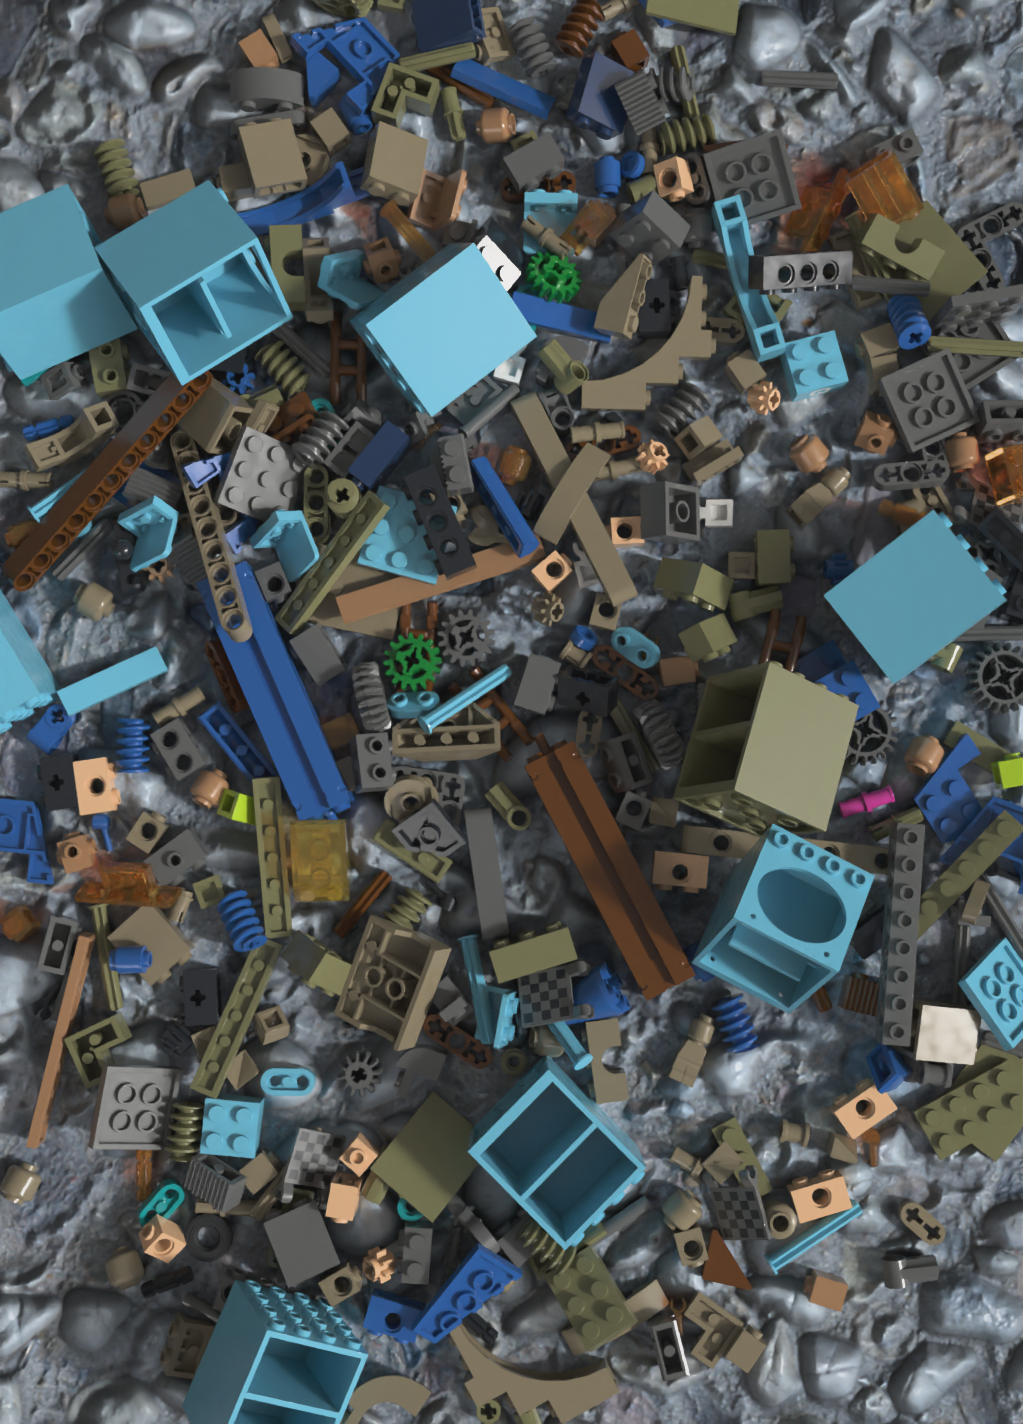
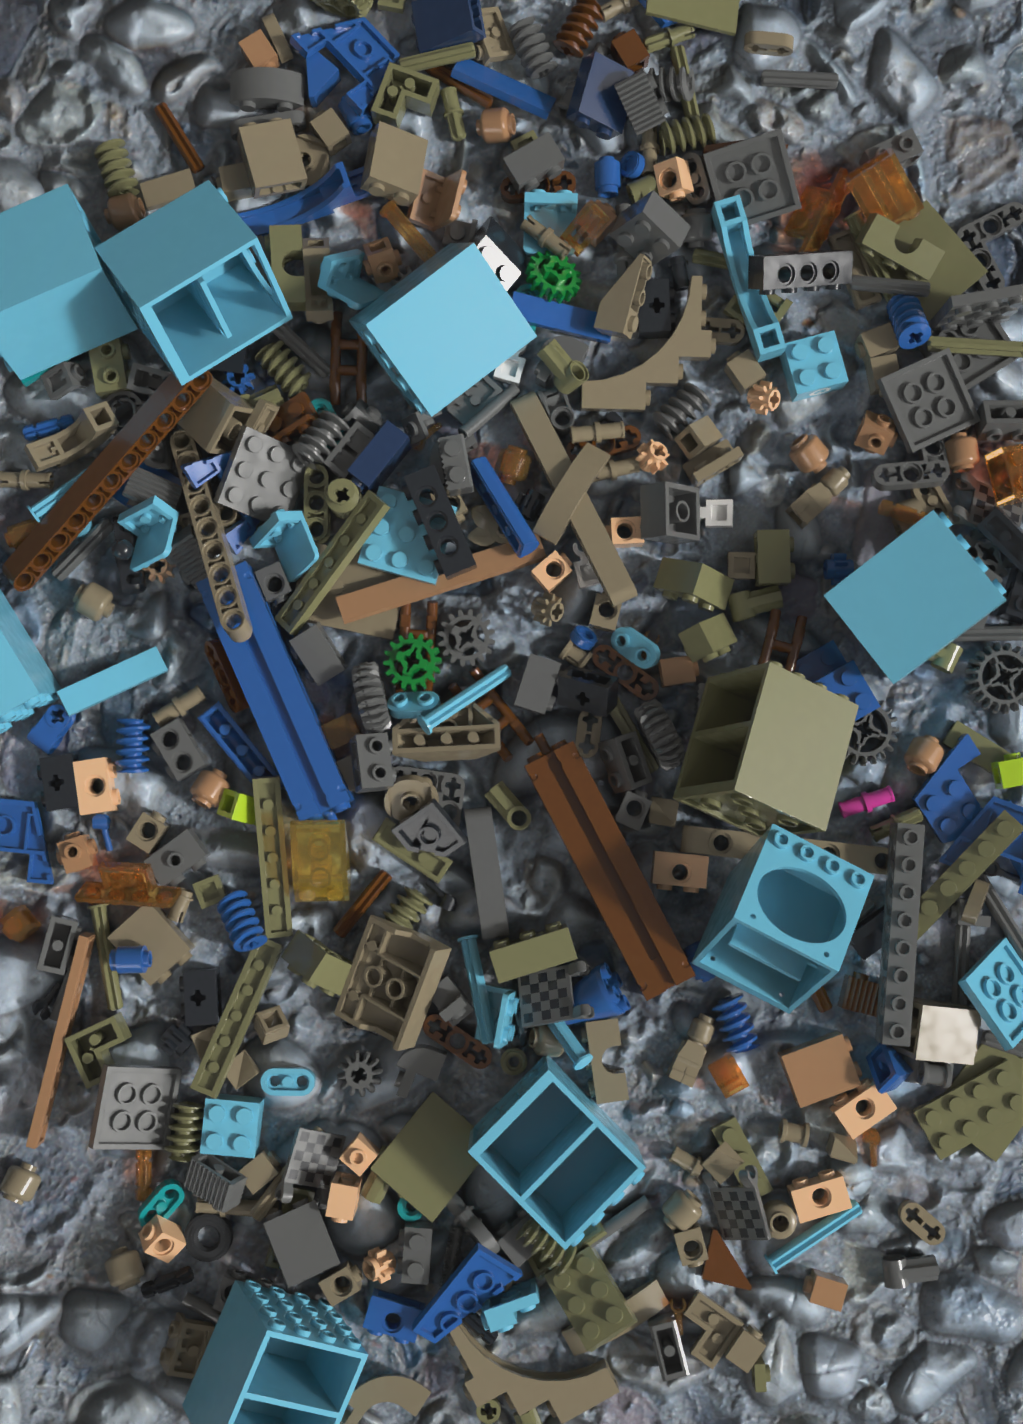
(179, 137): none -> reddish brown axle
(501, 1311): none -> medium azure plate
(668, 37): none -> olive axle
(728, 1075): none -> clear orange panel
(760, 1375): none -> olive plate
(768, 43): none -> dark tan beam
(820, 1068): none -> medium nougat brick

